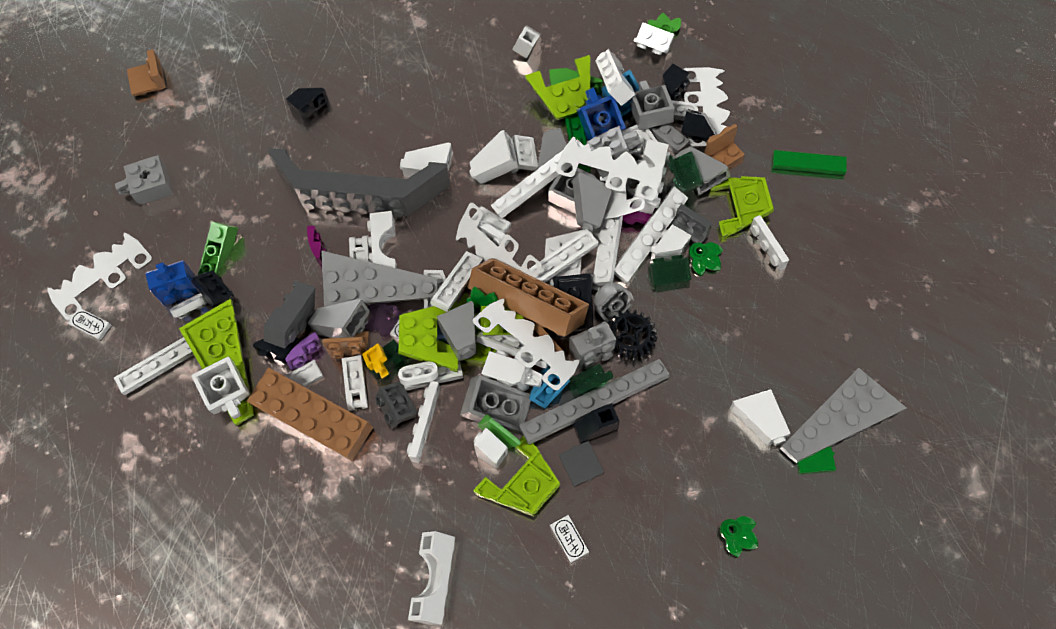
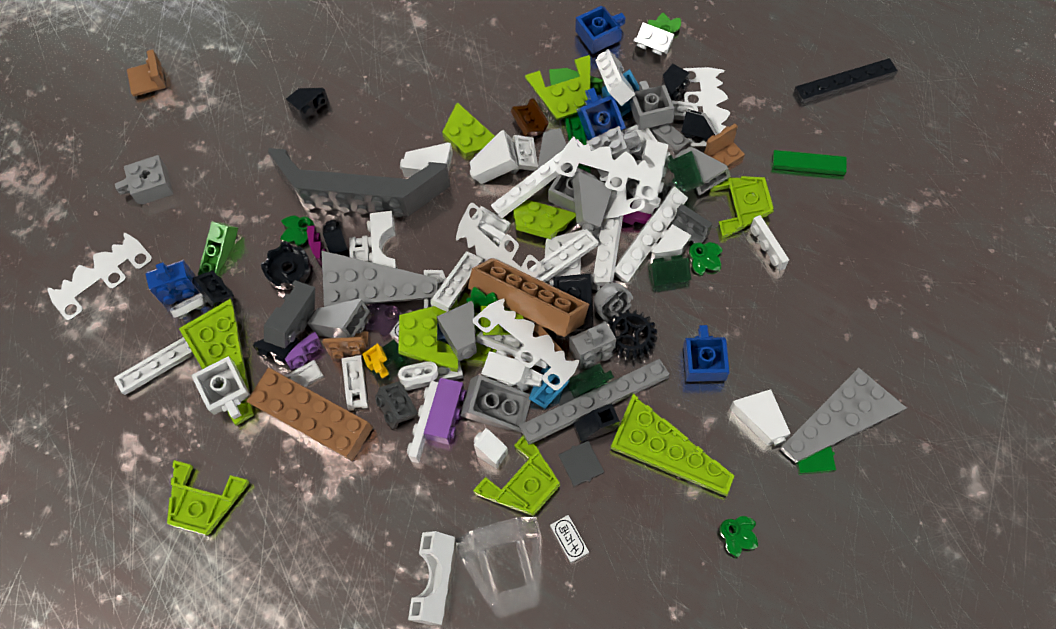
(89, 324): white tile -> none
(199, 509): none -> lime wing
(281, 257): none -> black plate
(295, 230): none -> green plate
(334, 236): none -> black slope
(445, 411): none -> medium lavender brick
(466, 132): none -> lime wing
(498, 534): none -> clear windscreen
(499, 431): bright green slope -> none
(526, 41): white slope -> none
(530, 118): none -> reddish brown bracket
(541, 219): none -> lime wing
(599, 28): none -> blue hinge
(661, 445): none -> lime wing
(701, 347): none -> blue hinge
(845, 80): none -> black plate

